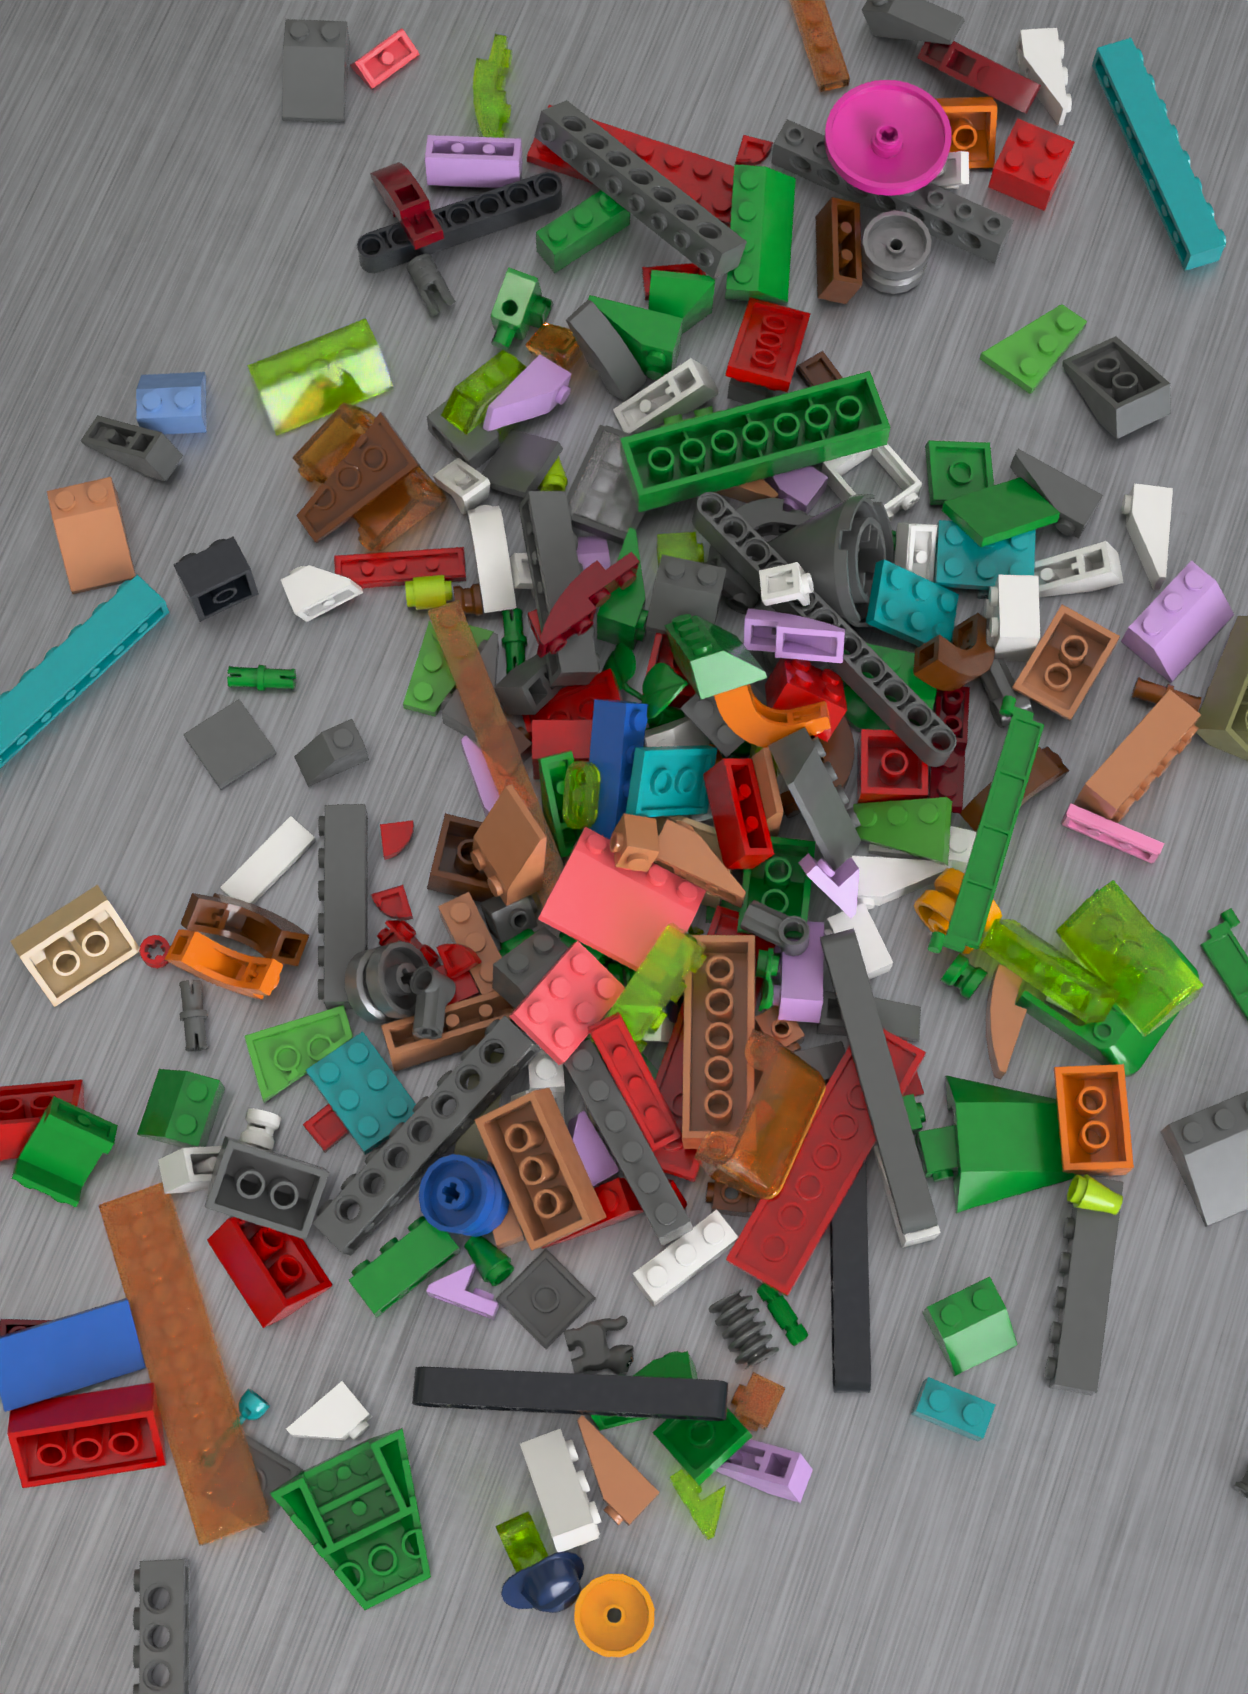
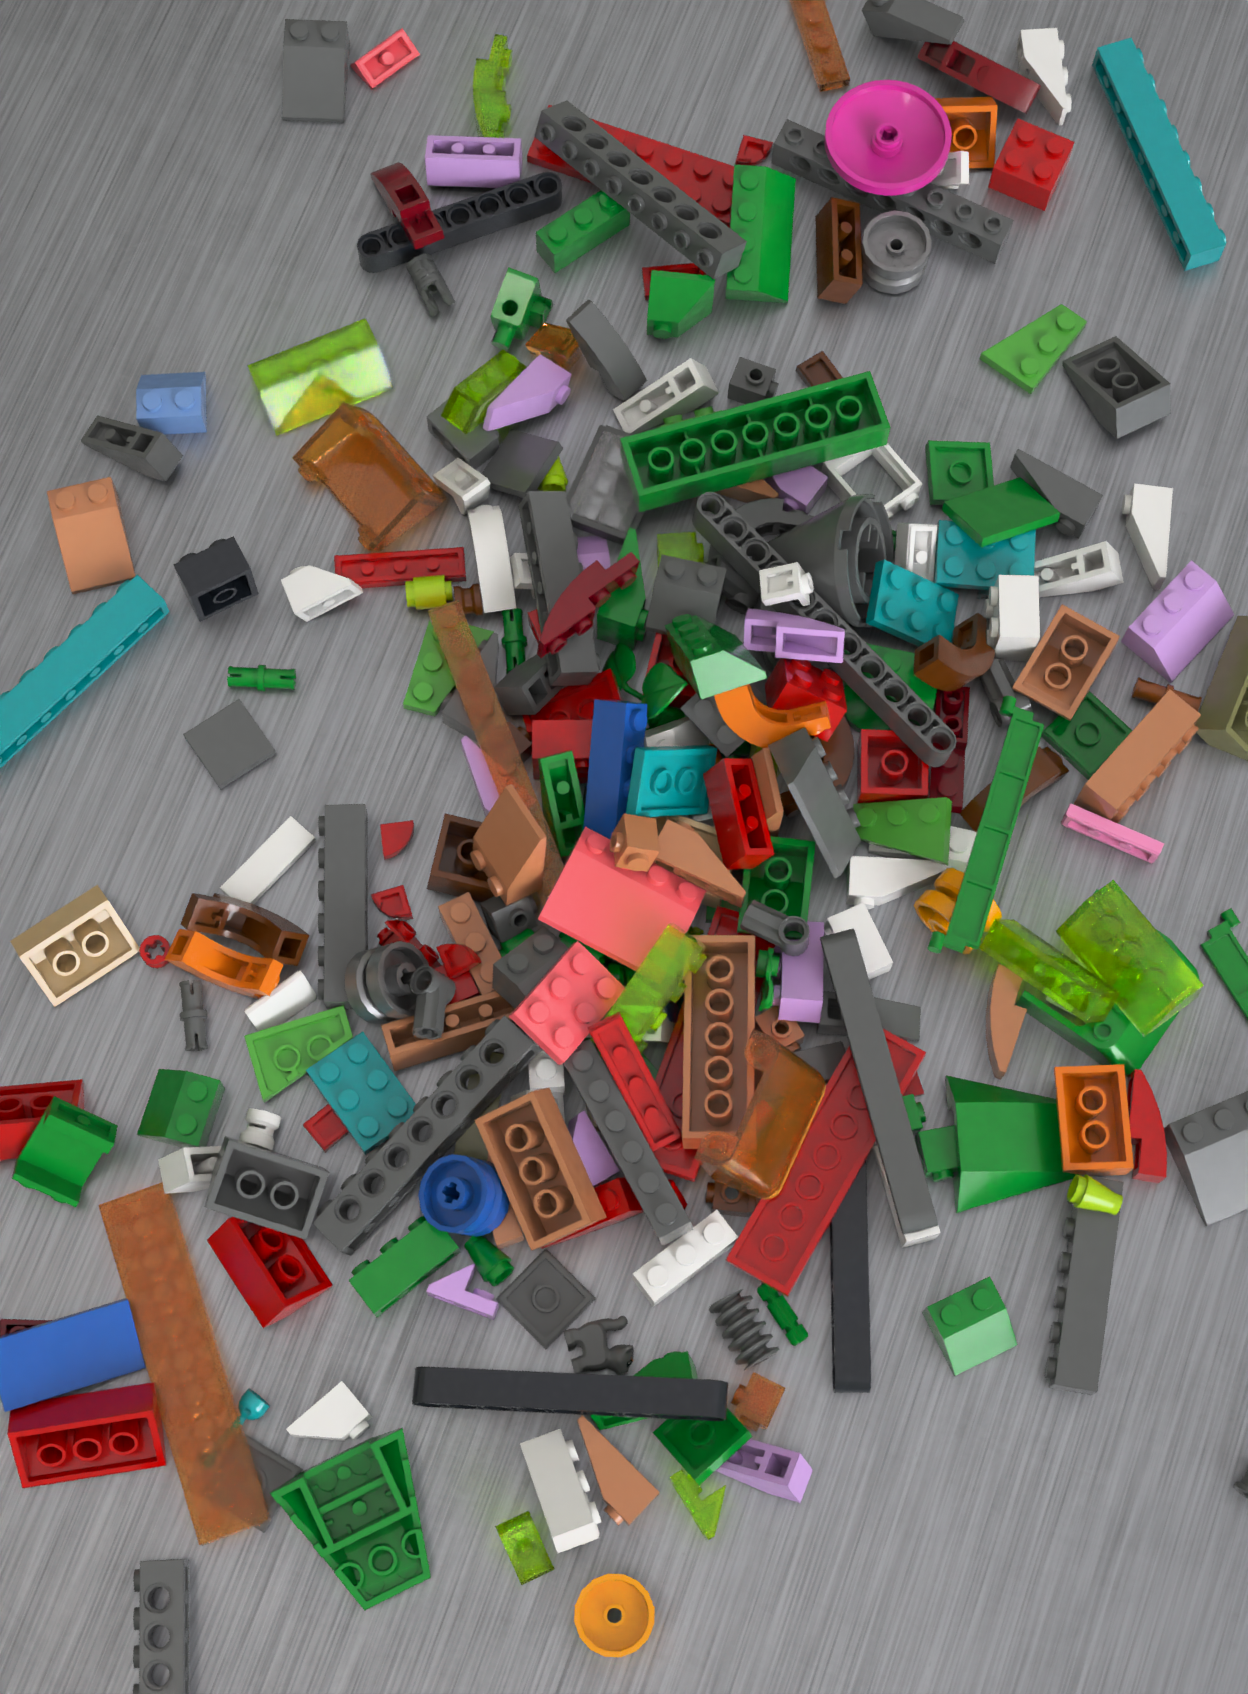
(283, 1002): none -> white slope
(332, 753): dark grey slope -> none
(366, 473): reddish brown wing -> none
(547, 1585): dark blue piece -> none
(581, 795): clear neon green plate -> none
(648, 334): green slope -> none
(768, 345): red plate -> none
(838, 884): slope -> none
(953, 1409): teal brick -> none
(964, 976): green wheel -> none
(1088, 736): none -> green tile
(1146, 1130): none -> red slope

